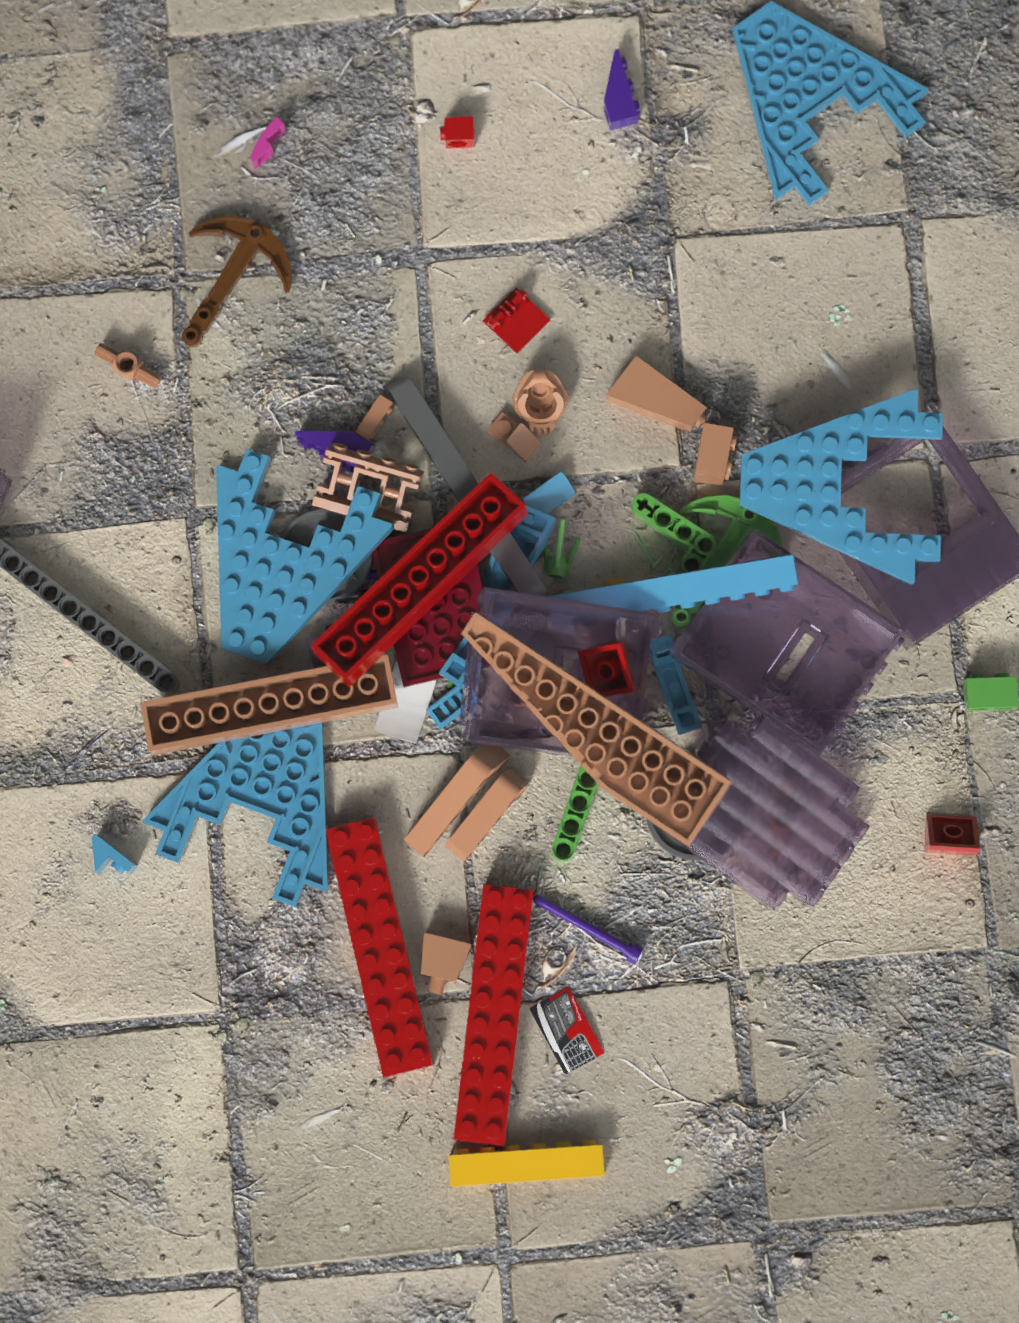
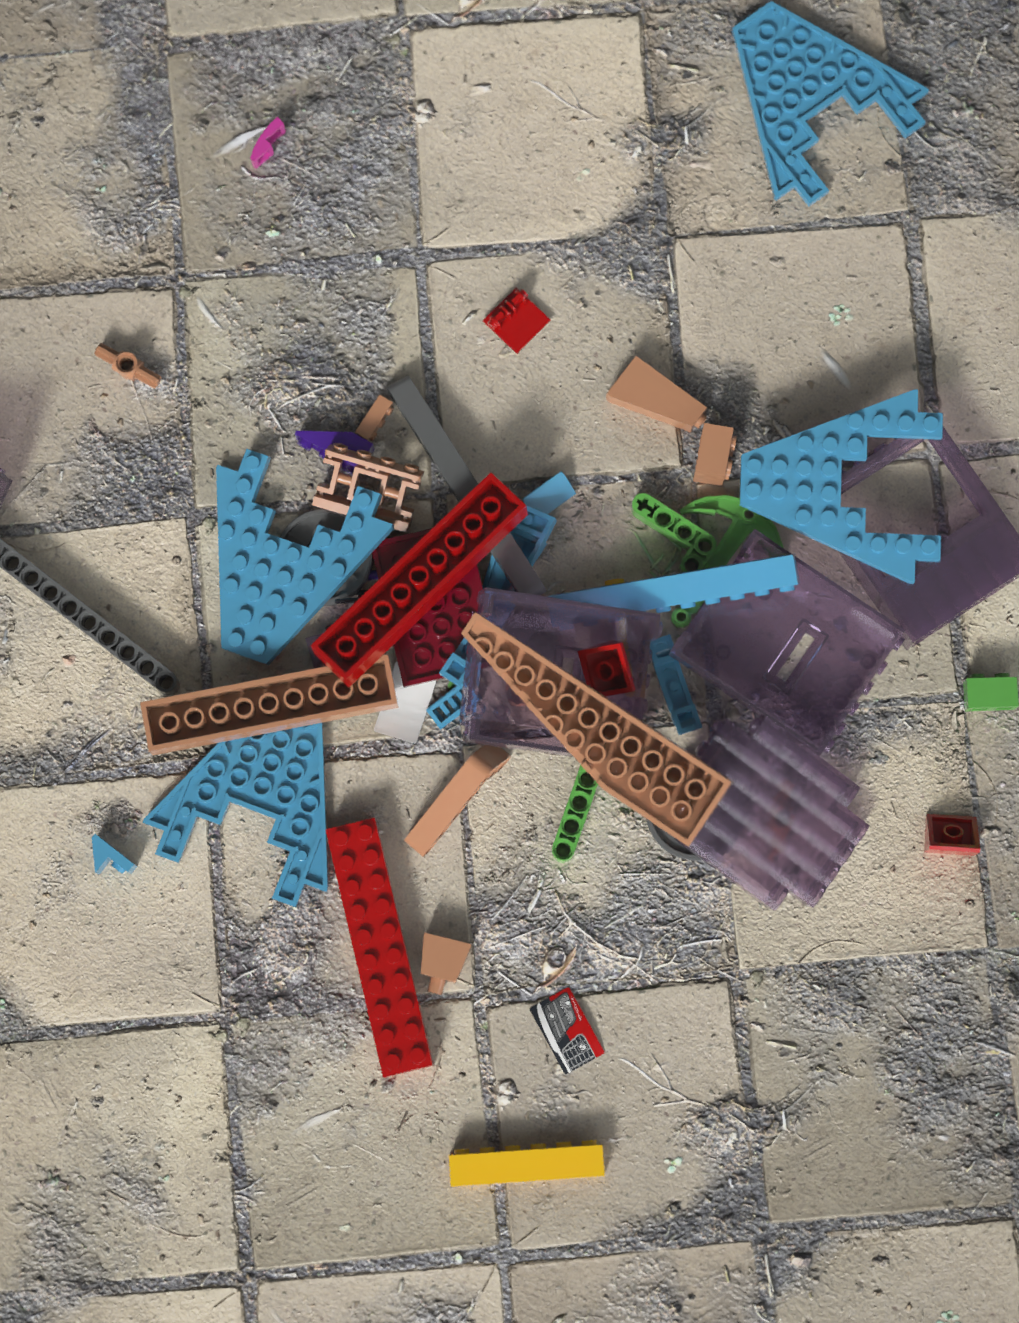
(241, 258): reddish brown piece -> none
(458, 132): red brick -> none
(486, 814): nougat beam -> none
(493, 1015): red brick -> none
(514, 436): nougat slope -> none
(540, 400): nougat helmet -> none
(557, 566): bright green plant -> none
(618, 101): dark purple slope -> none
(630, 951): dark purple piece -> none

